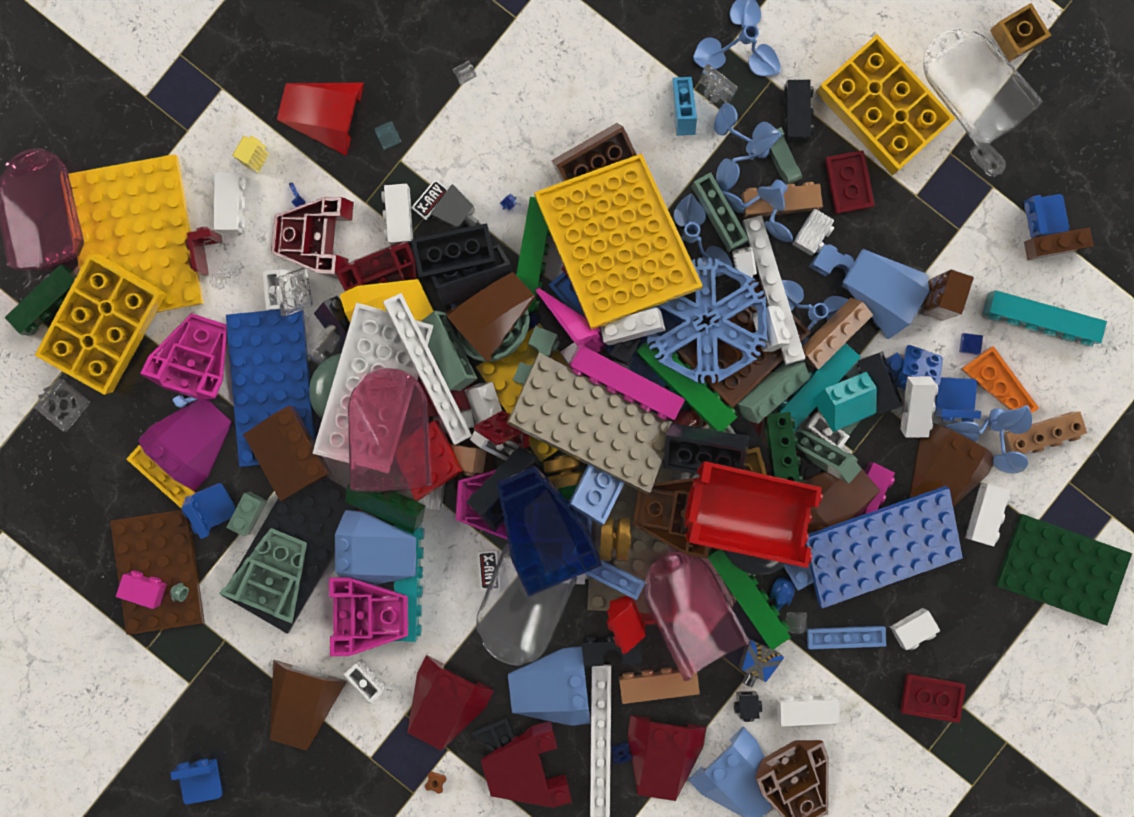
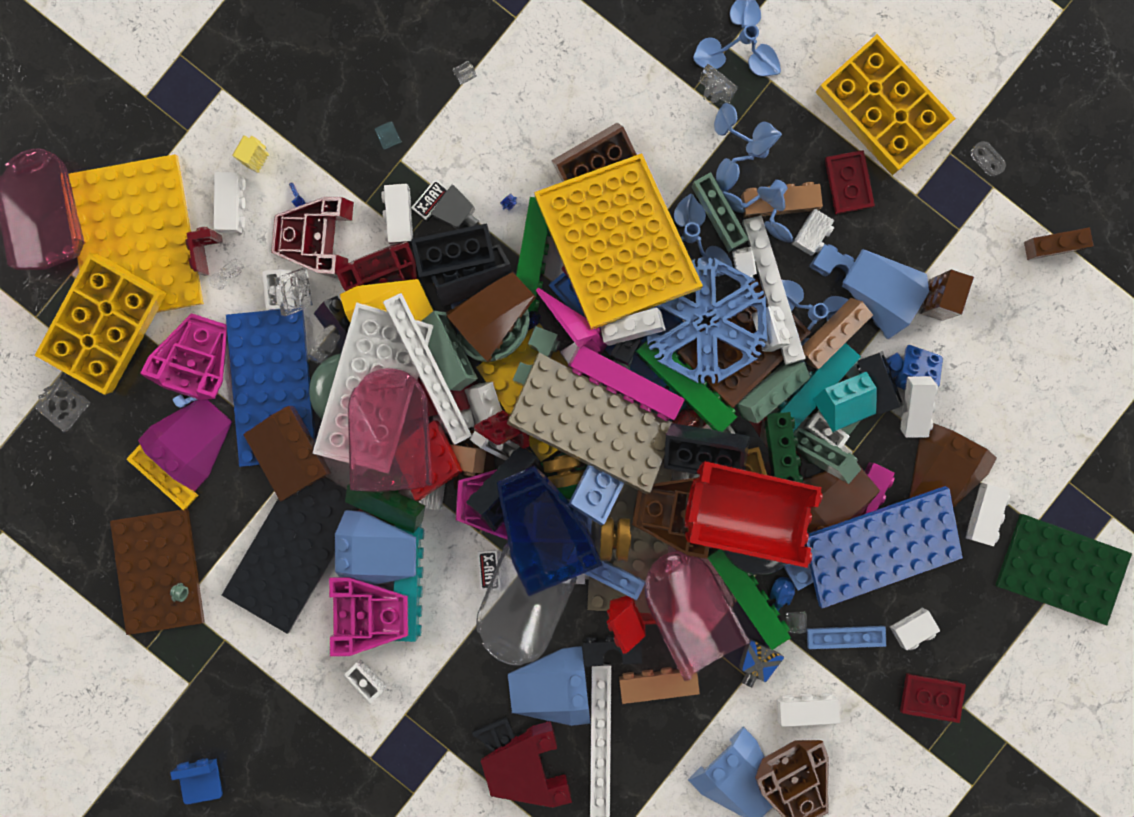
(41, 302): dark green brick -> none
(141, 590): dark pink brick -> none
(208, 509): blue bracket -> none
(246, 513): sand green brick -> none
(270, 576): sand green wedge -> none
(300, 704): reddish brown wedge -> none
(321, 111): red wedge -> none
(438, 788): dark orange plate -> none
(444, 703): dark red wedge -> none
(625, 757): clear blue plate -> none
(663, 755): dark red wedge -> none
(684, 106): dark azure slope -> none
(747, 705): black brick -> none
(784, 160): sand green leg -> none
(798, 110): black brick -> none
(957, 399): blue bracket -> none
(971, 343): clear blue plate -> none
(978, 84): clear windscreen -> none
(999, 380): orange wing -> none
(1015, 420): medium blue plant -> none
(1020, 32): pearl gold brick -> none
(1044, 318): teal brick -> none
(1046, 215): blue bracket -> none
(1046, 432): medium nougat brick -> none

